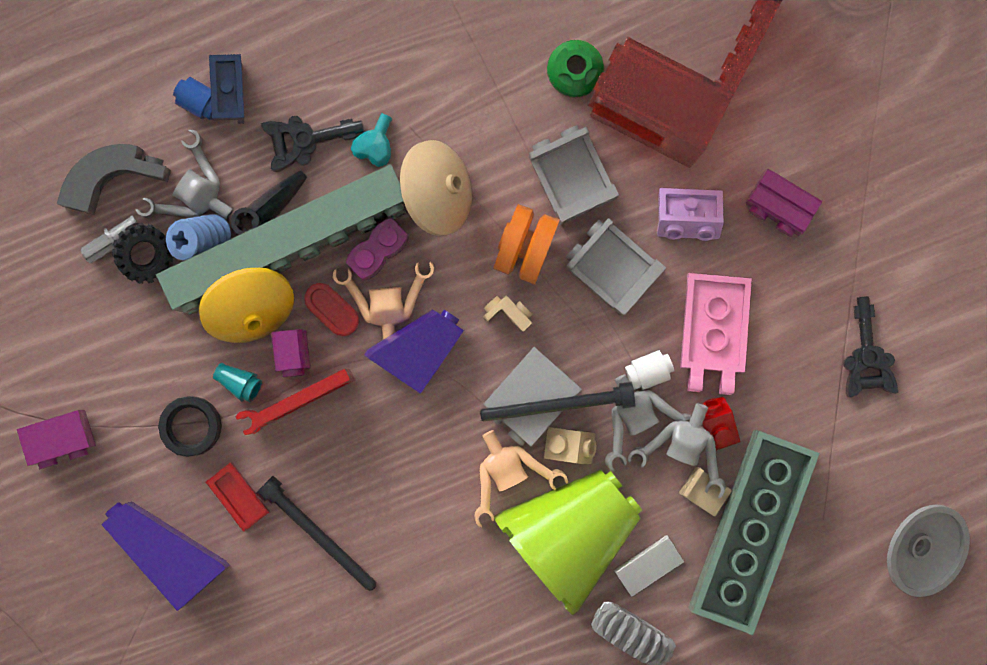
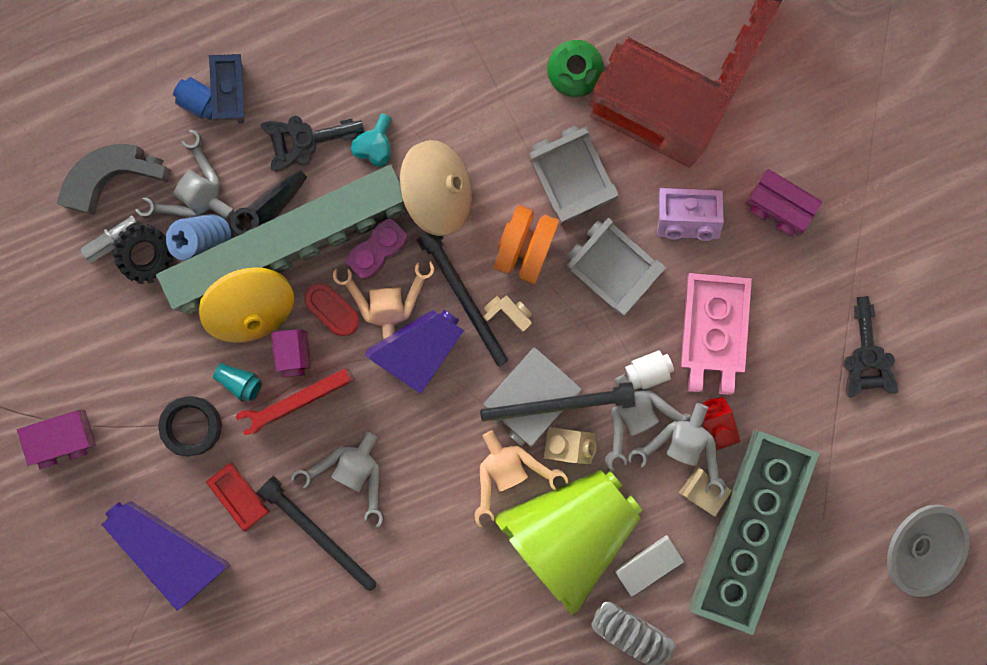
(352, 470): none -> light grey piece
(433, 245): none -> black piece

